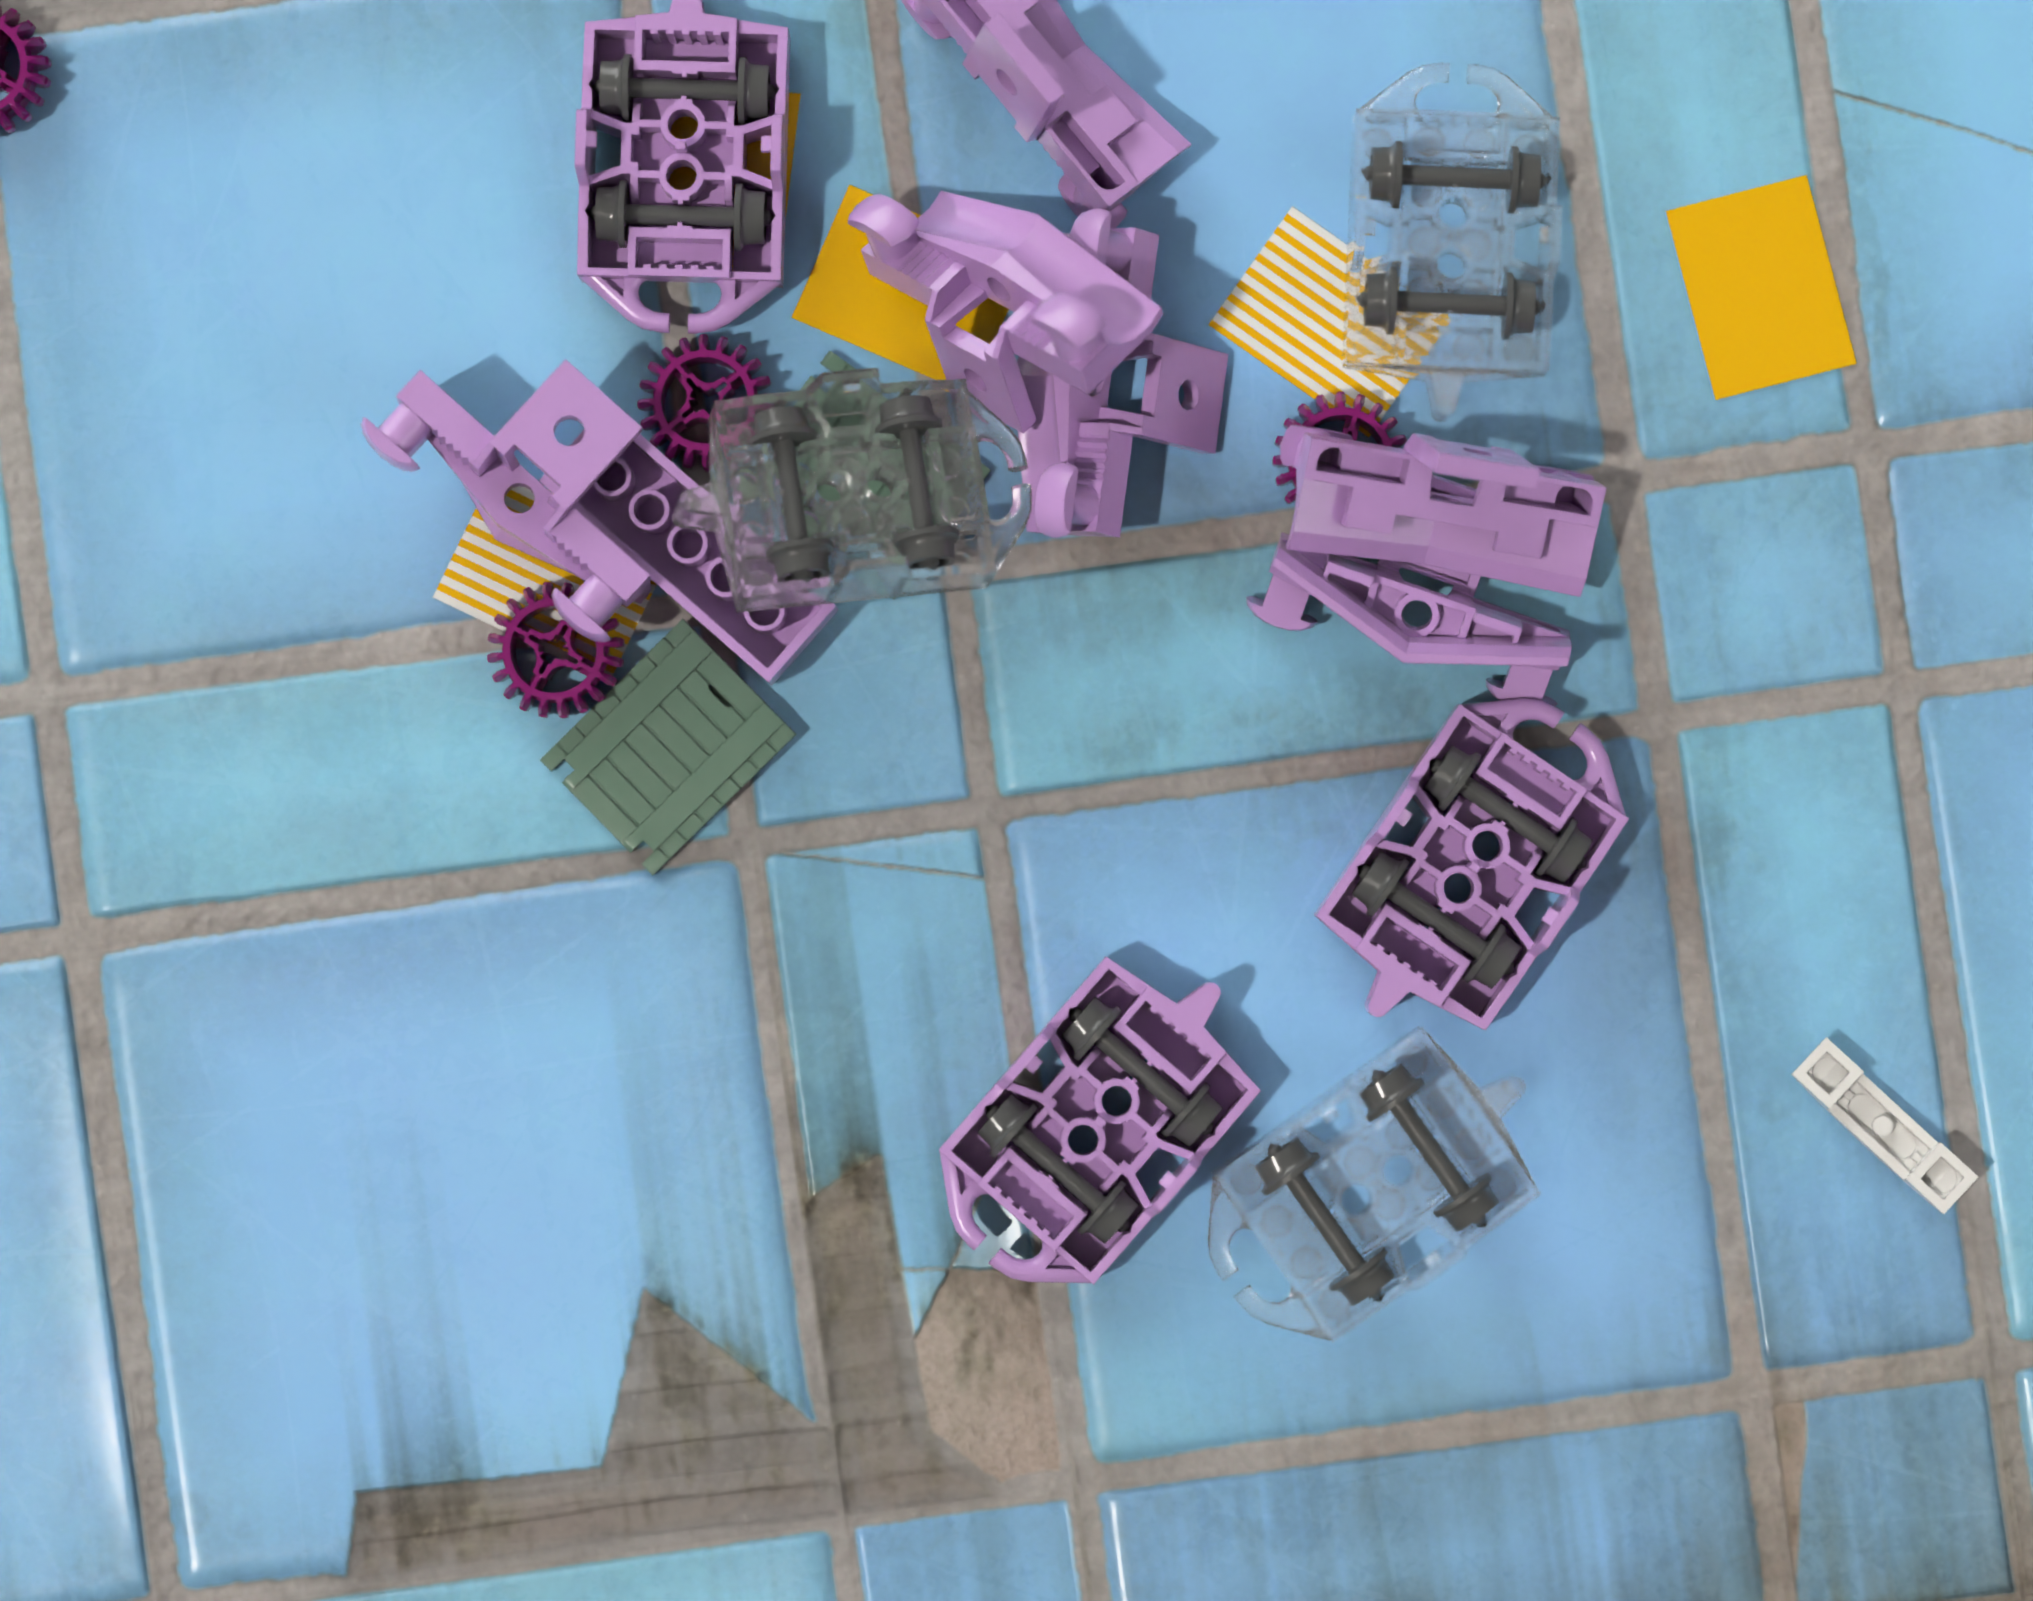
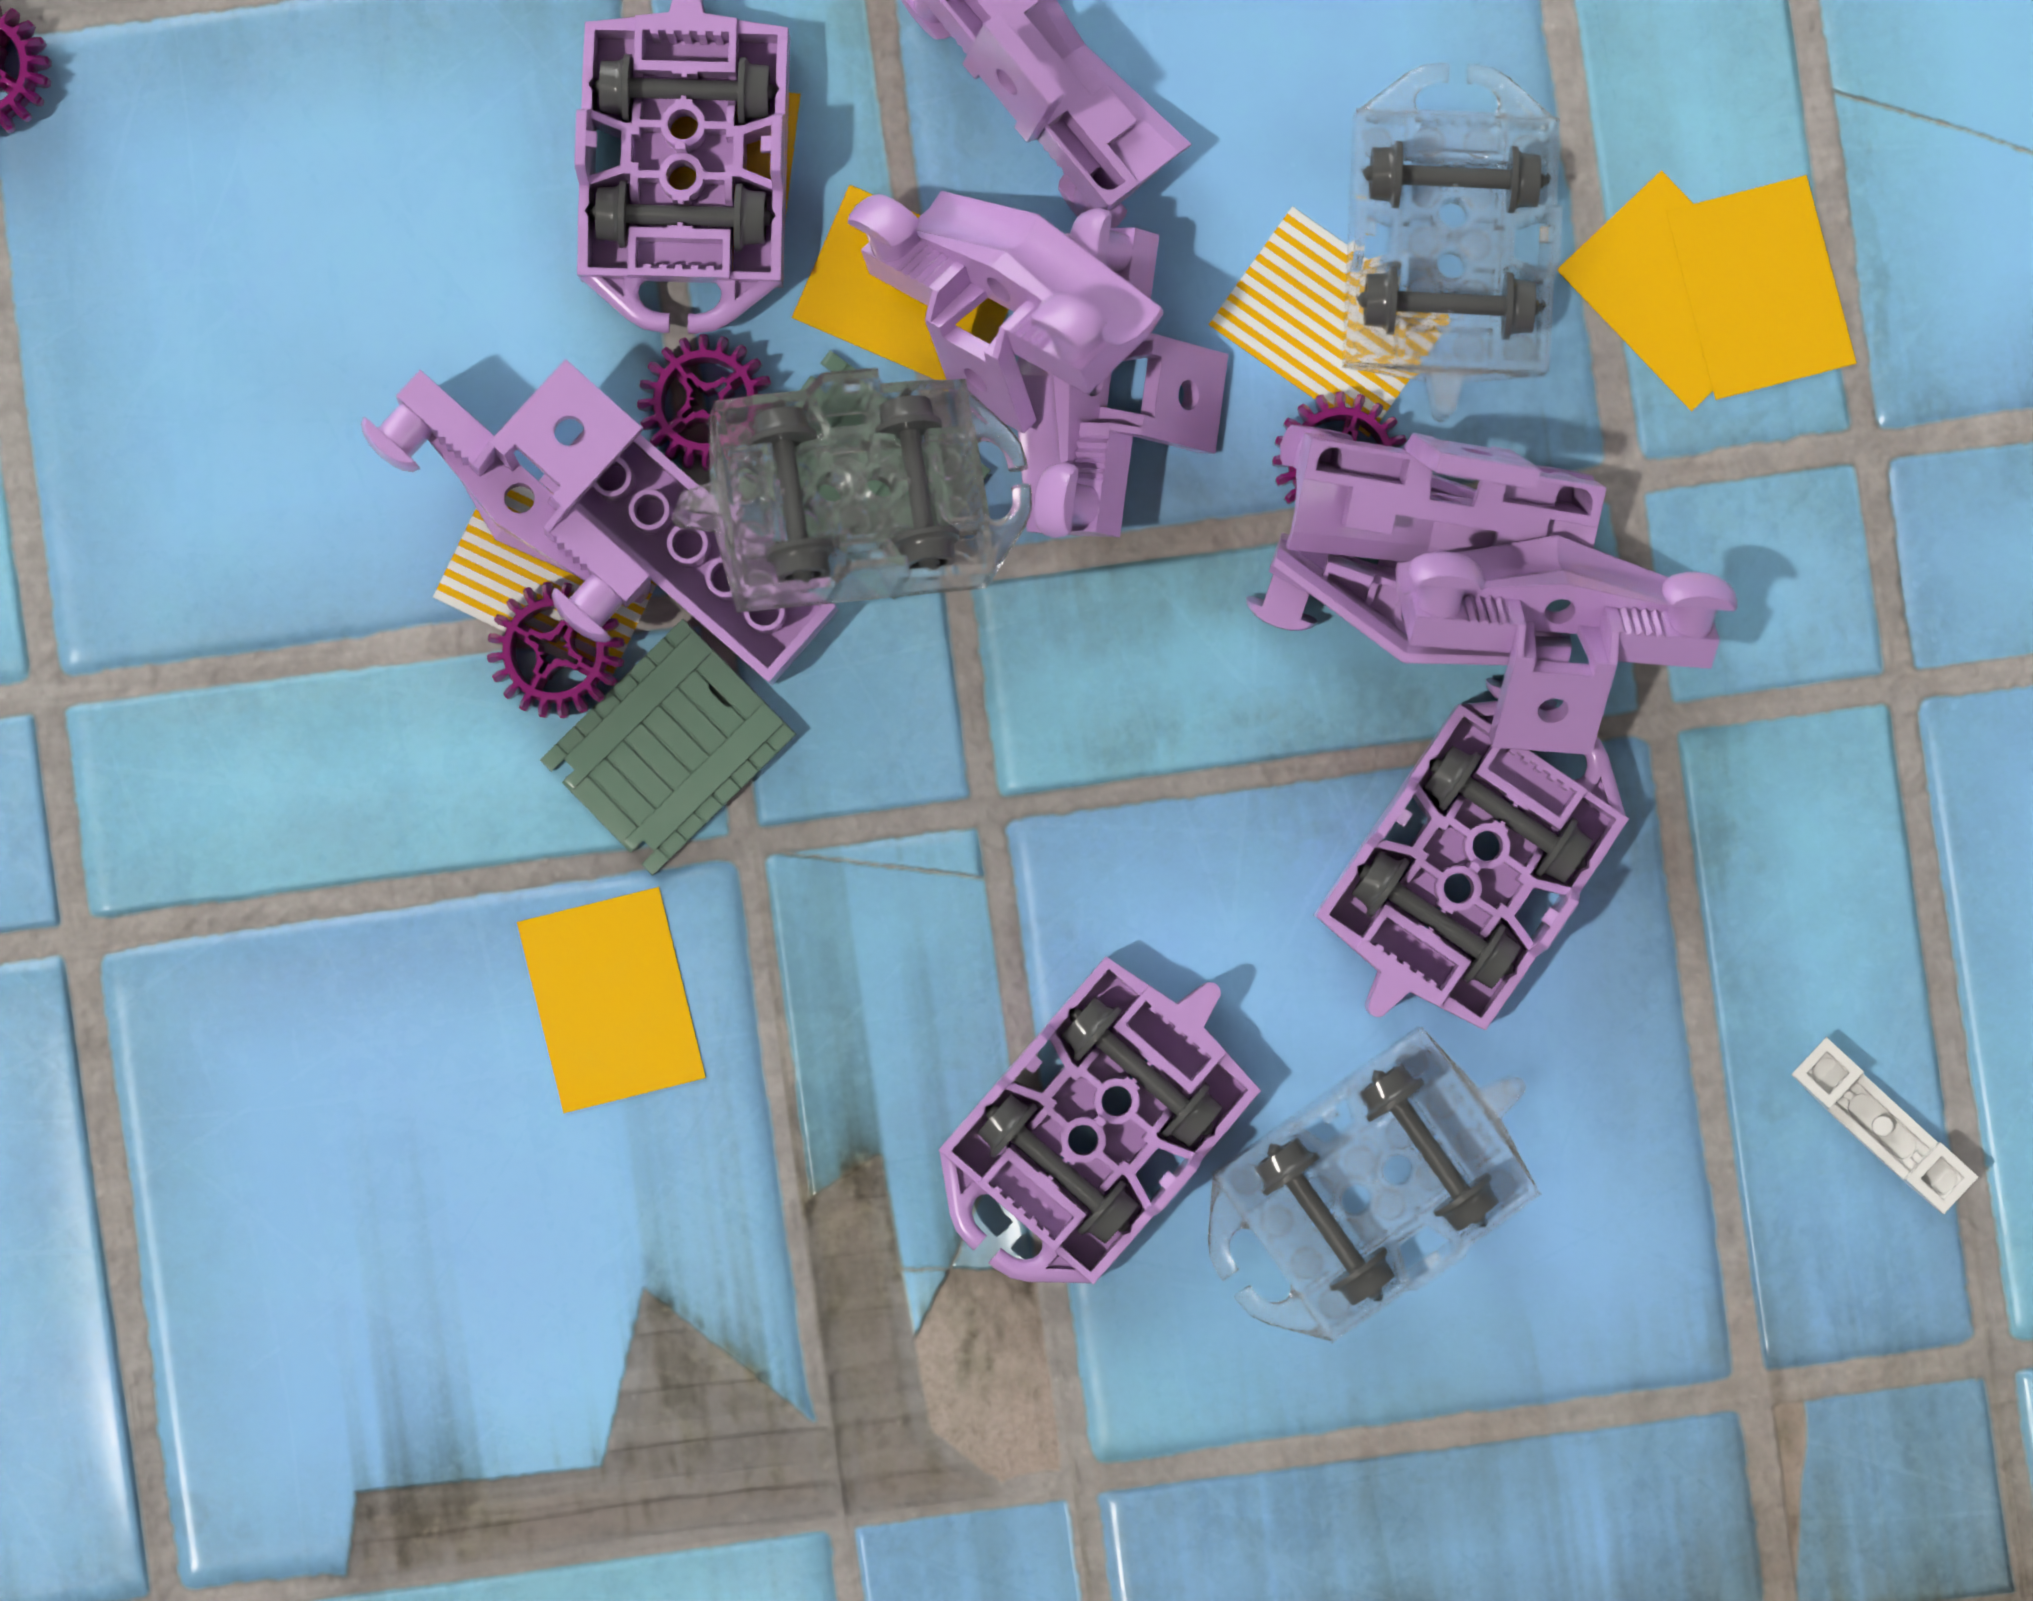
(611, 1000): none -> yellow sticker
(1617, 609): none -> lavender piece
(1638, 288): none -> yellow sticker

